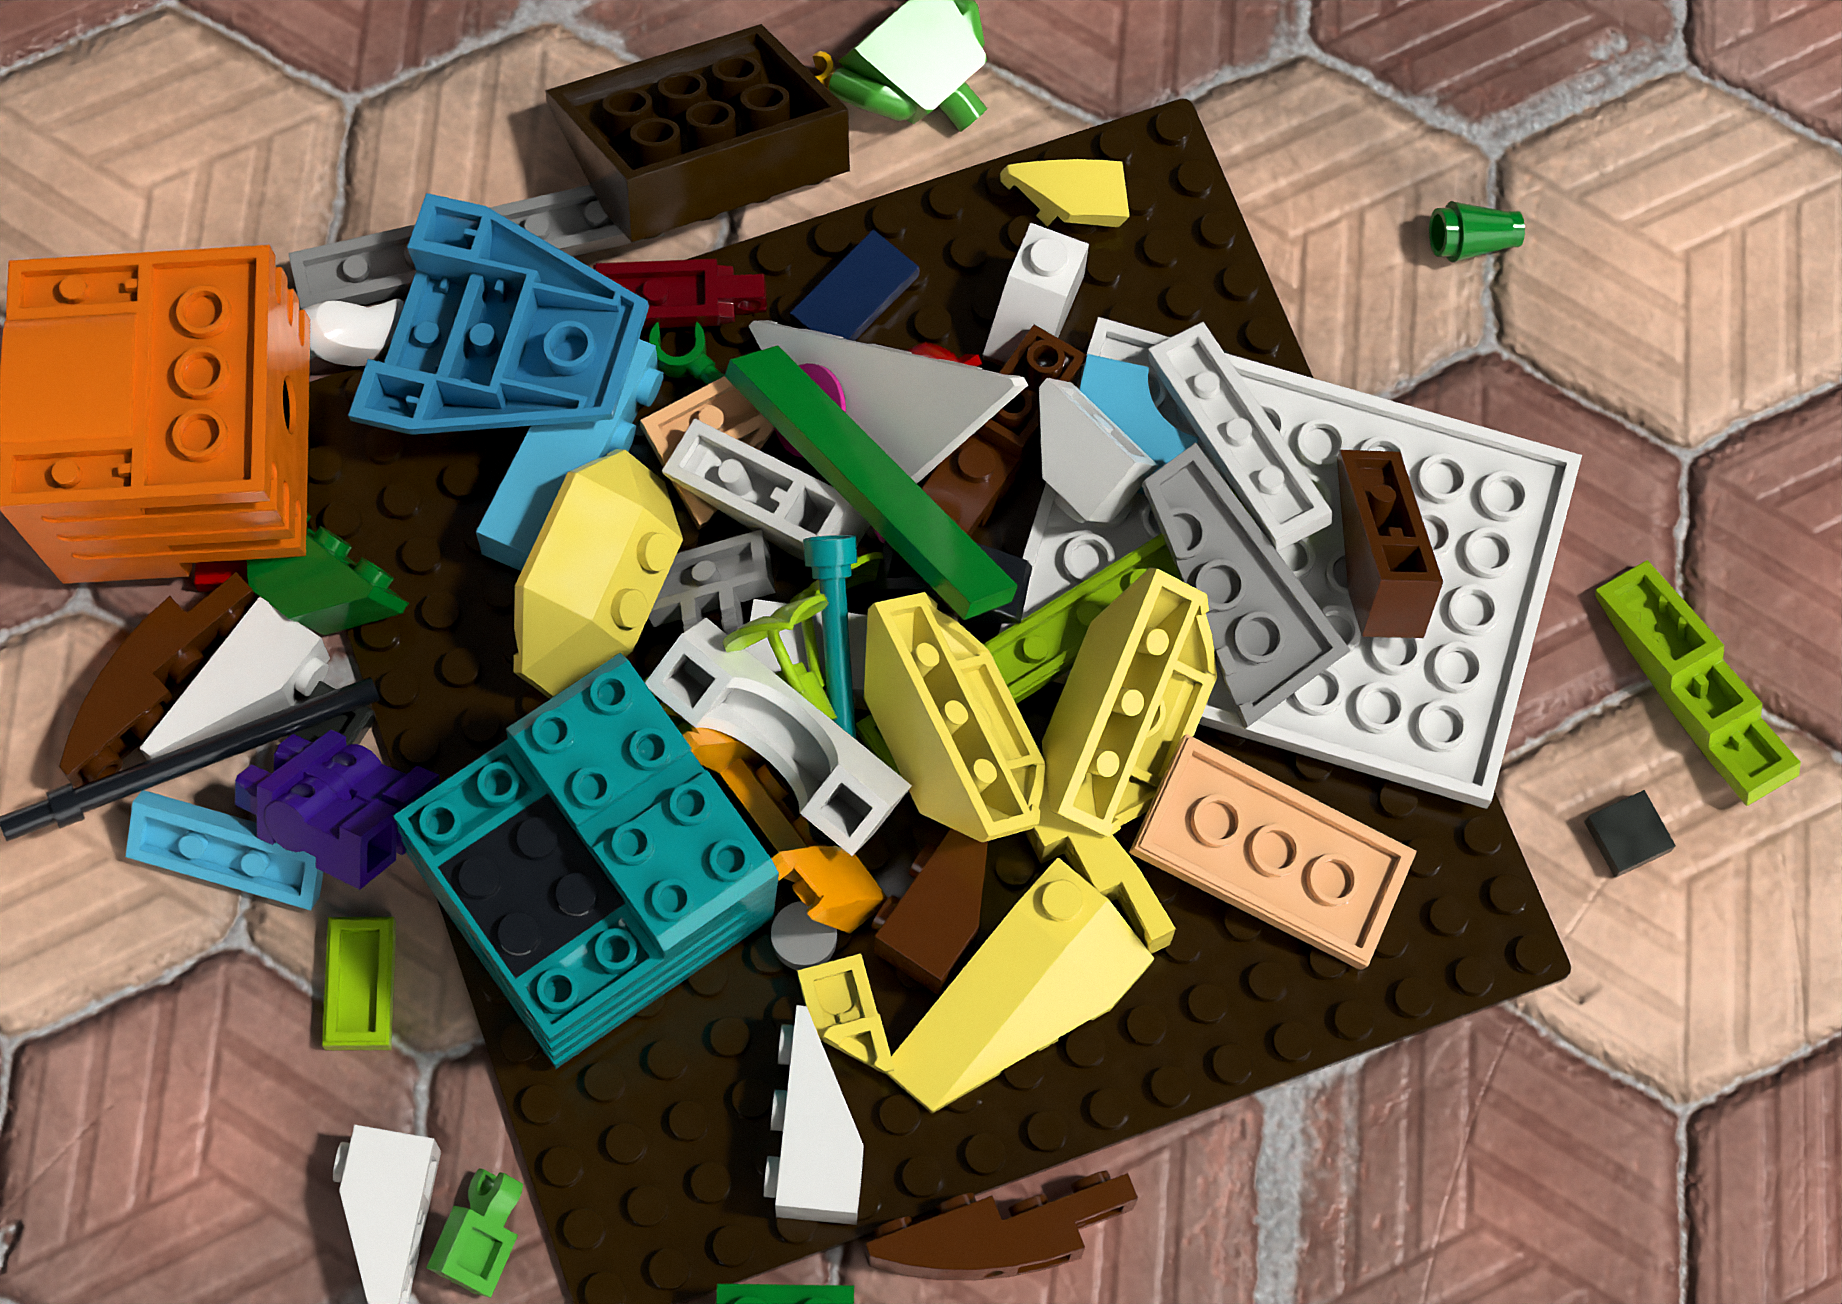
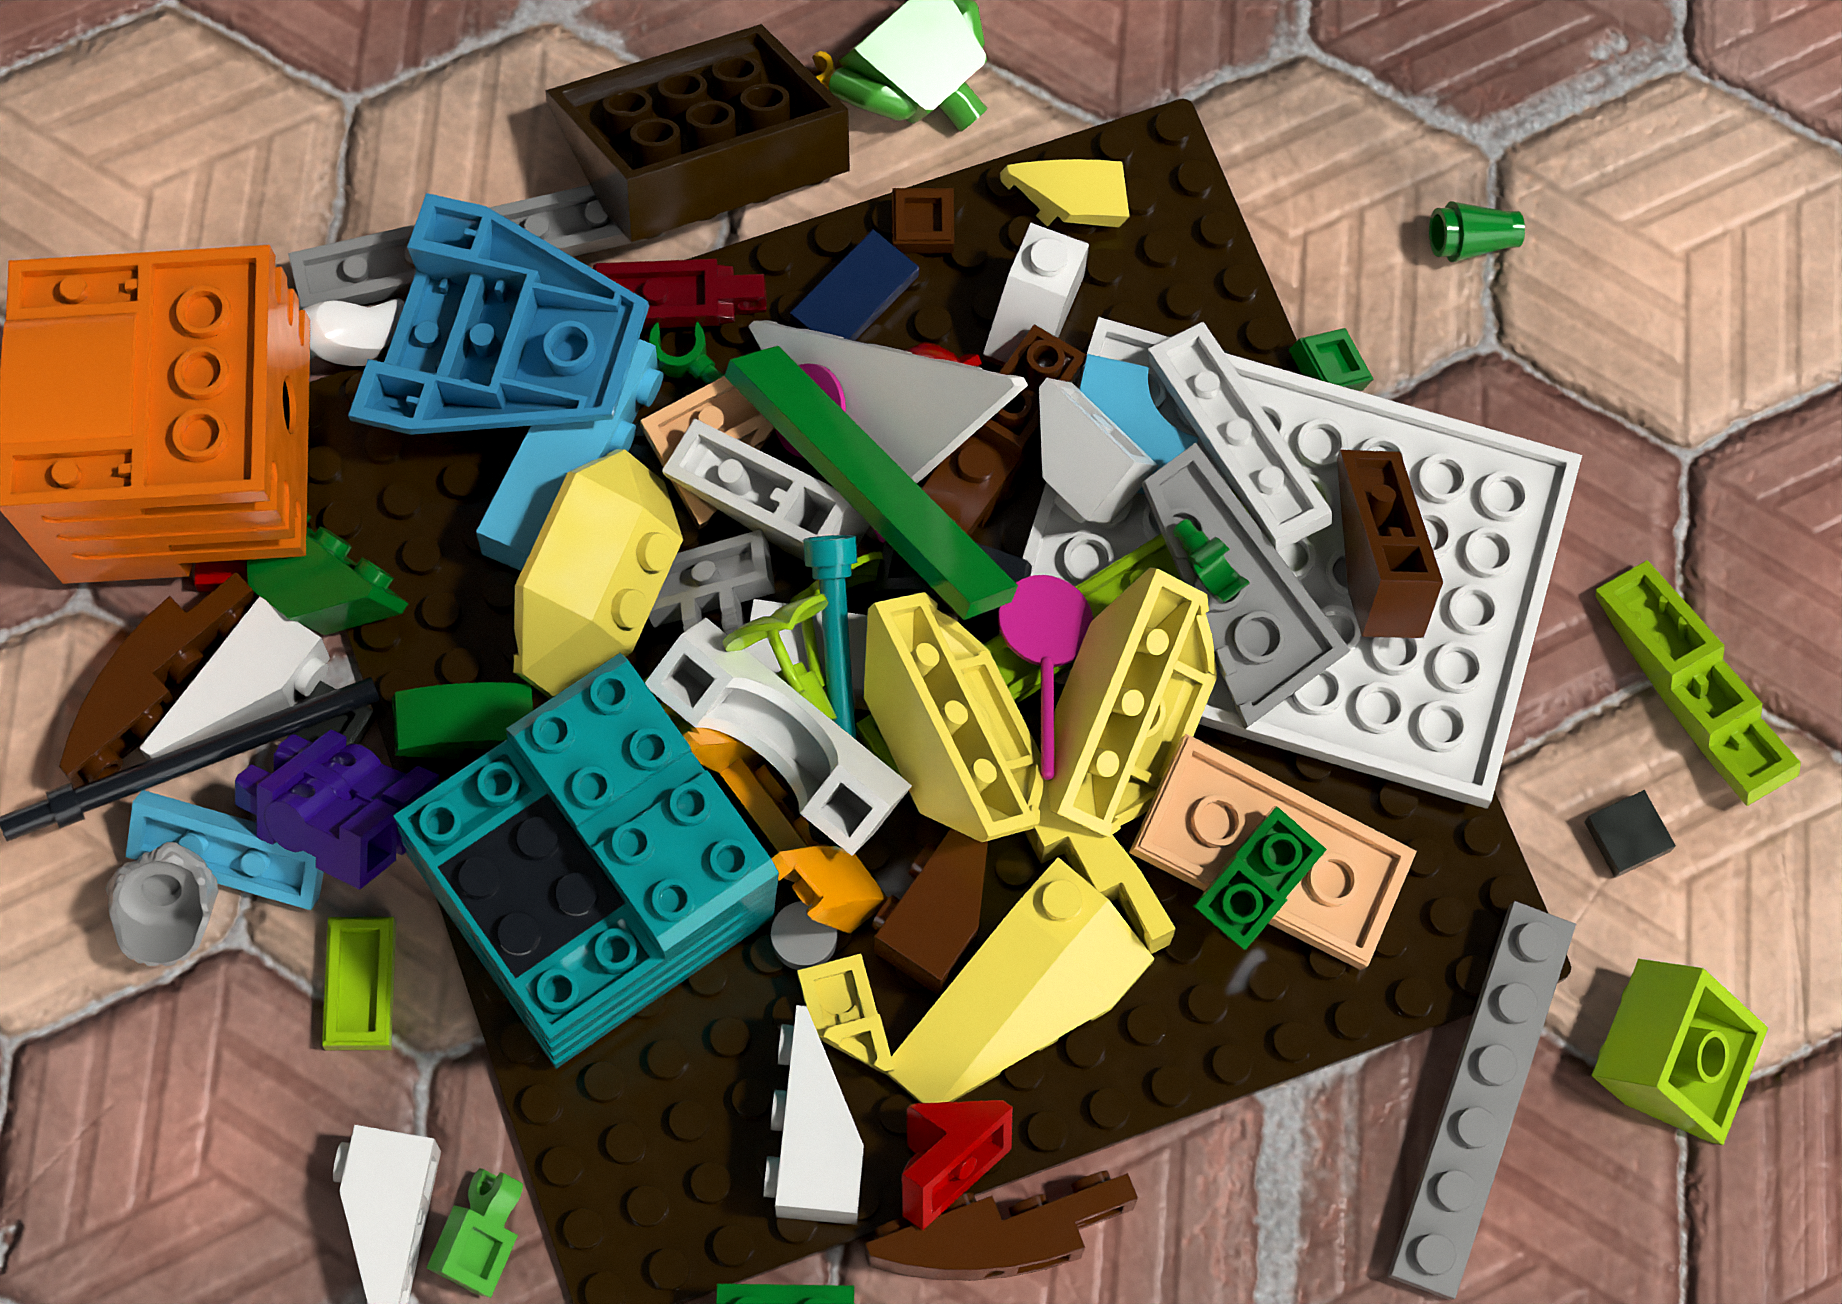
(161, 904): none -> light grey hair
(456, 717): none -> green slope
(923, 220): none -> reddish brown tile
(953, 1151): none -> red slope
(1045, 629): none -> dark pink piece
(1209, 563): none -> green piece
(1259, 877): none -> green slope
(1332, 359): none -> green tile
(1481, 1101): none -> light grey plate
(1680, 1049): none -> lime slope

